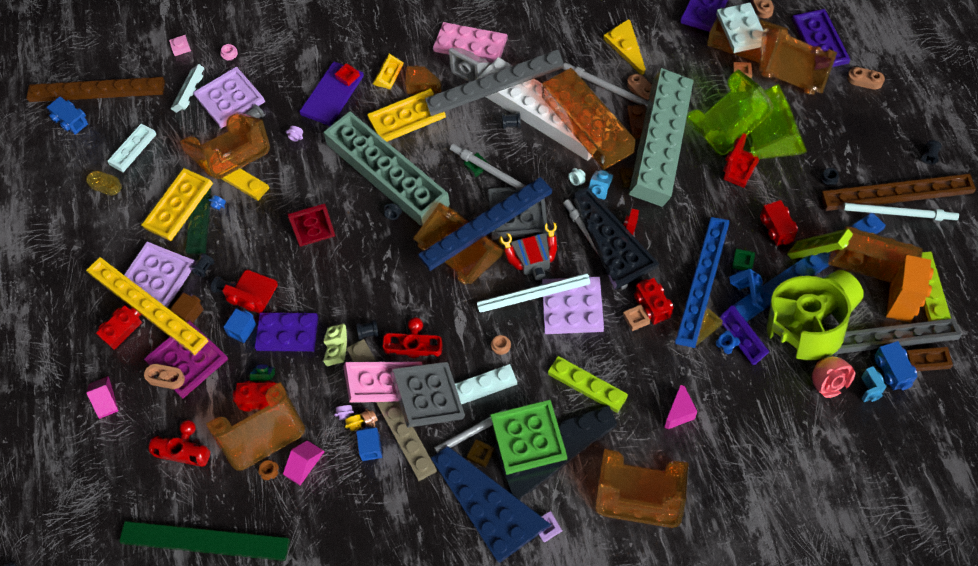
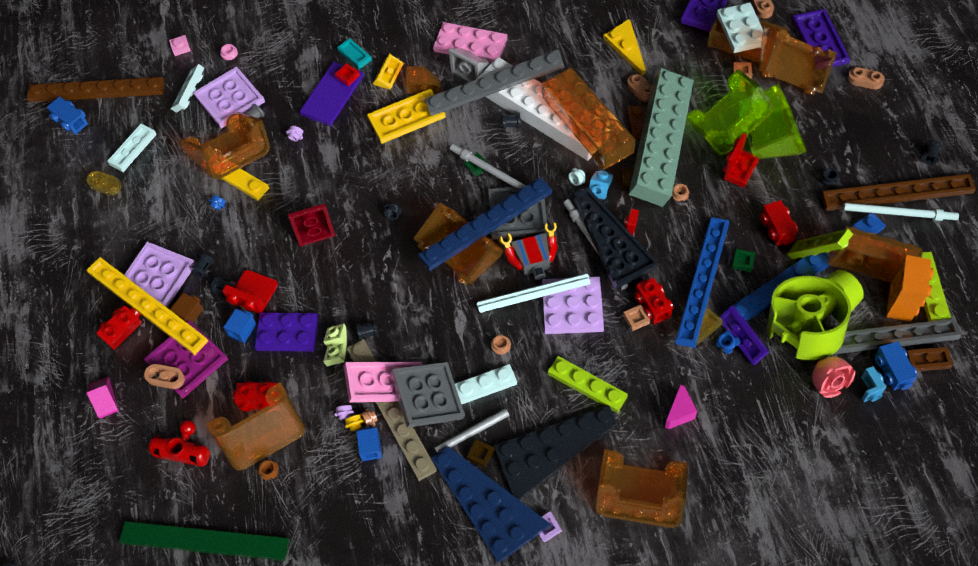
(177, 204): yellow plate -> none
(198, 226): clear green tile -> none
(262, 373): dark green plate -> none
(302, 461): dark pink slope -> none
(354, 53): none -> teal tile
(385, 167): sand green brick -> none
(406, 340): red piece -> none
(528, 437): bright green plate -> none
(581, 72): light grey bar -> none
(680, 188): none -> nougat plate
(750, 278): blue bracket -> none

